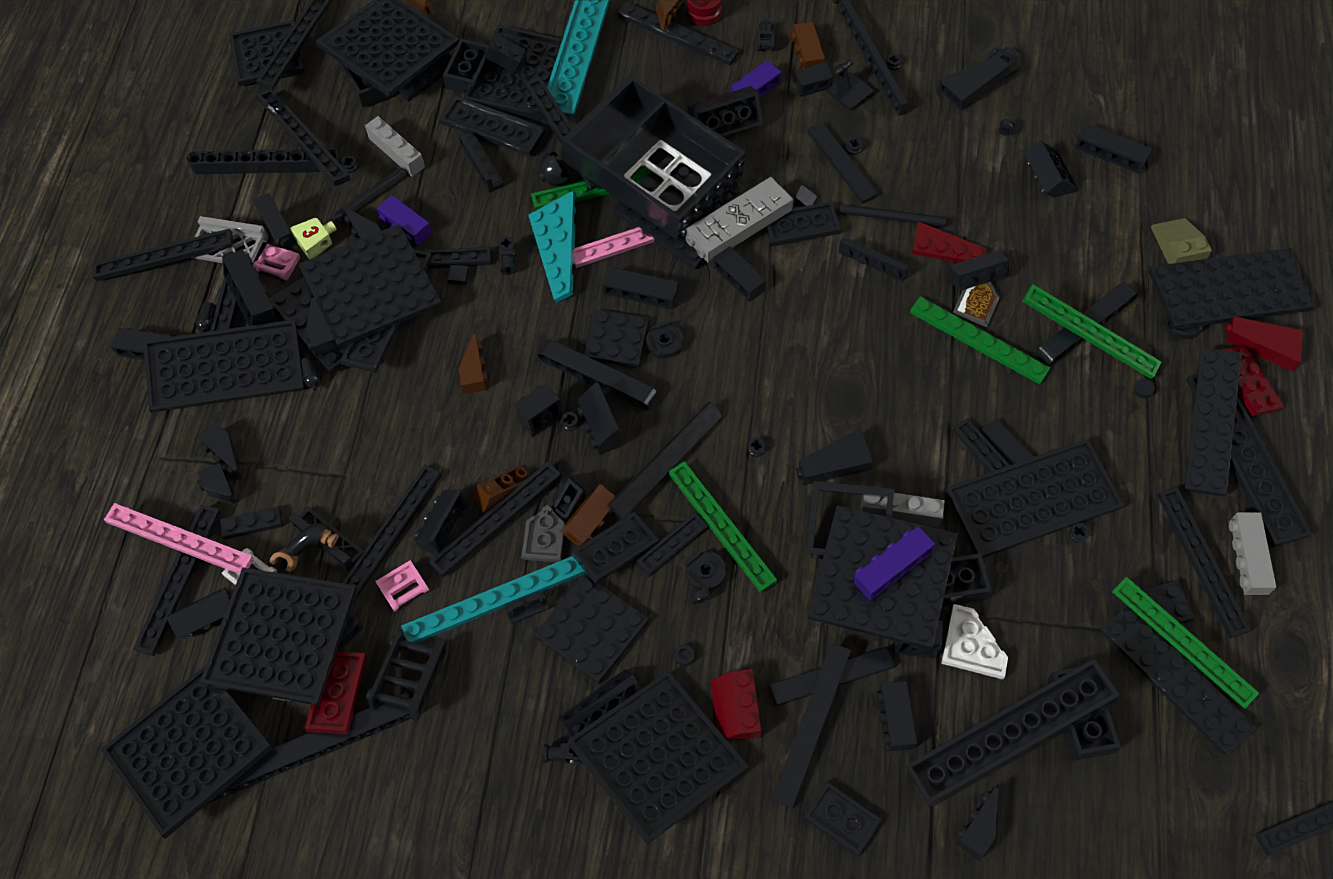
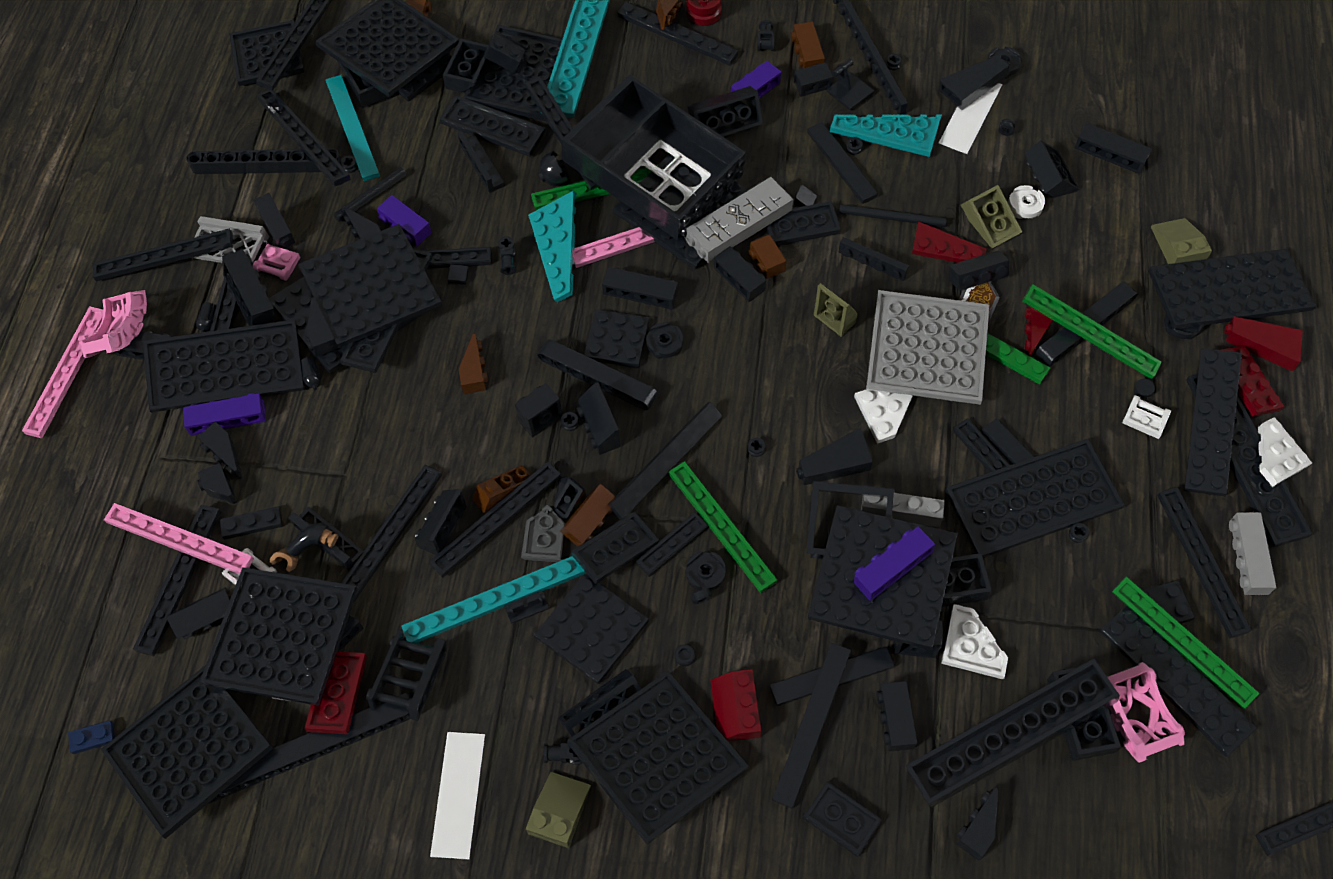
(62, 376): none -> bright pink plate
(91, 737): none -> dark blue plate
(118, 324): none -> bright pink fence
(227, 413): none -> dark purple brick
(313, 236): yellowish green torso -> none
(352, 128): none -> teal tile
(395, 146): light grey brick -> none
(399, 580): bright pink plate -> none
(457, 795): none -> white sticker
(558, 810): none -> olive slope
(767, 256): none -> reddish brown brick
(834, 311): none -> olive slope
(882, 411): none -> white plate
(893, 131): none -> teal wing
(928, 347): none -> light grey plate
(967, 122): none -> white sticker
(992, 216): none -> olive slope
(1024, 210): none -> white plate
(1036, 328): none -> dark red slope
(1135, 741): none -> bright pink fence
(1144, 420): none -> white plate
(1279, 453): none -> white plate

